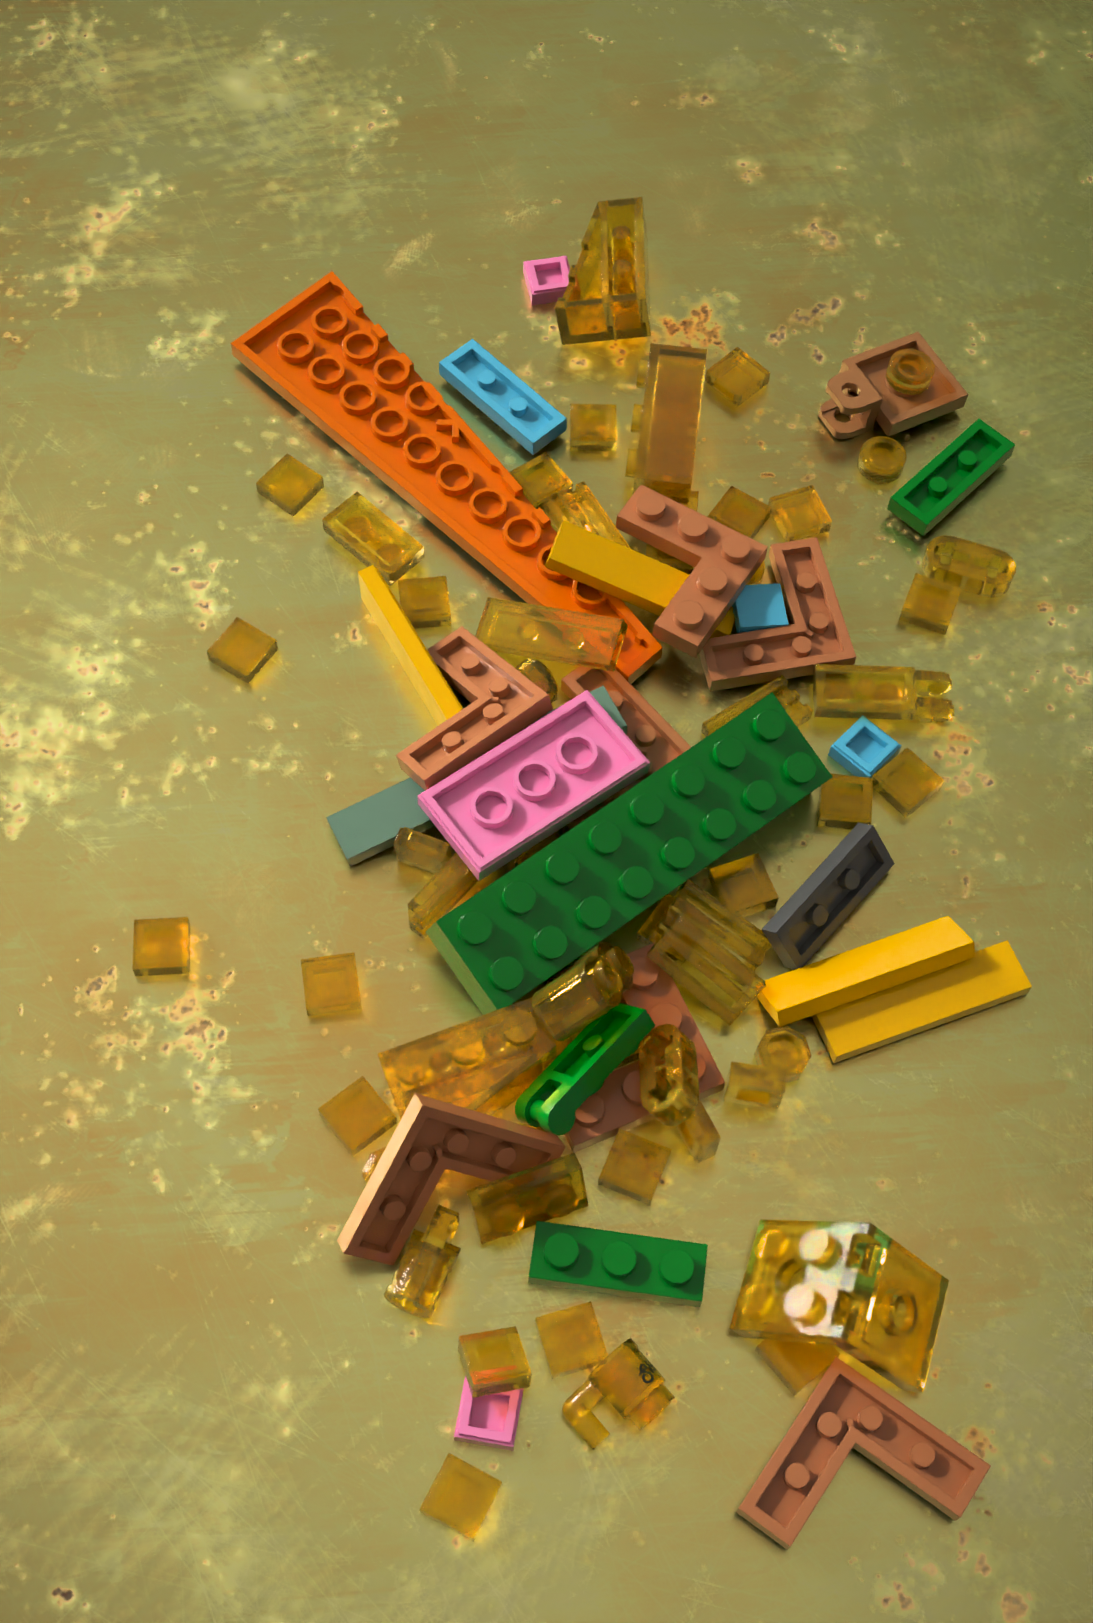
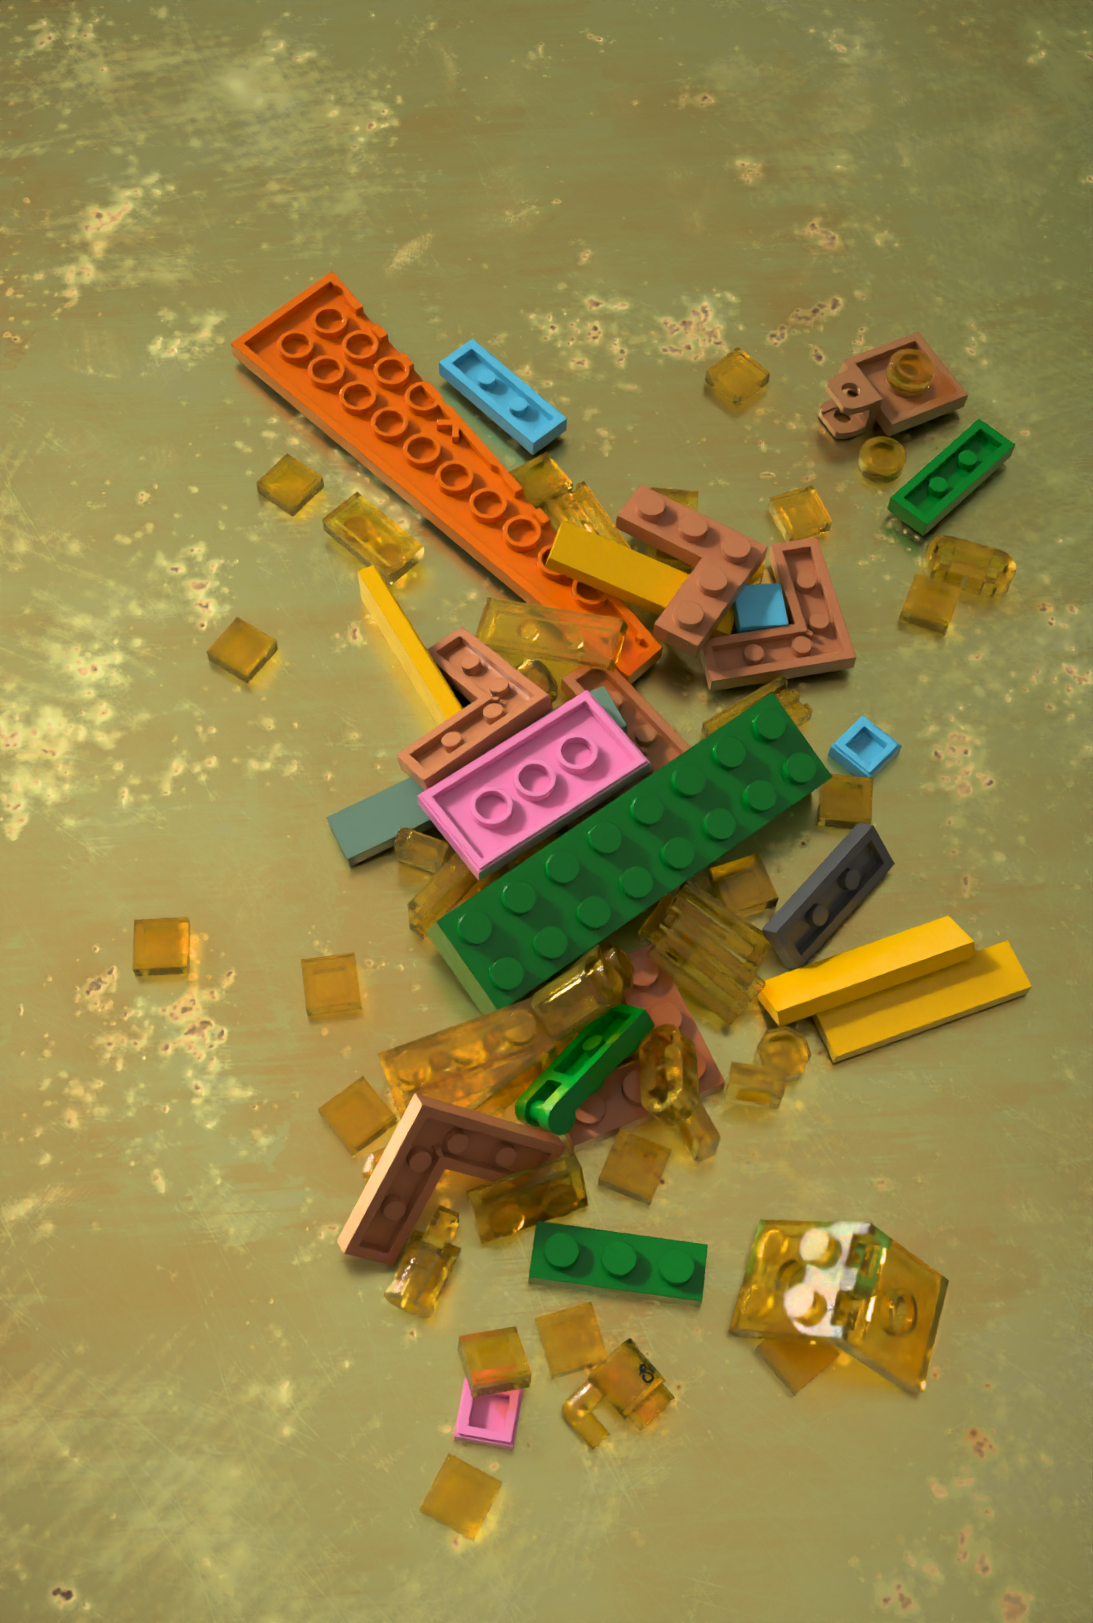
(425, 601): clear yellow tile -> none
(546, 279): bright pink tile -> none
(593, 427): clear yellow tile -> none
(611, 278): clear yellow wedge -> none
(667, 417): clear yellow wedge -> none
(741, 512): clear yellow tile -> none
(857, 1414): nougat plate -> none
(880, 693): clear yellow hinge -> none
(906, 782): clear yellow tile -> none

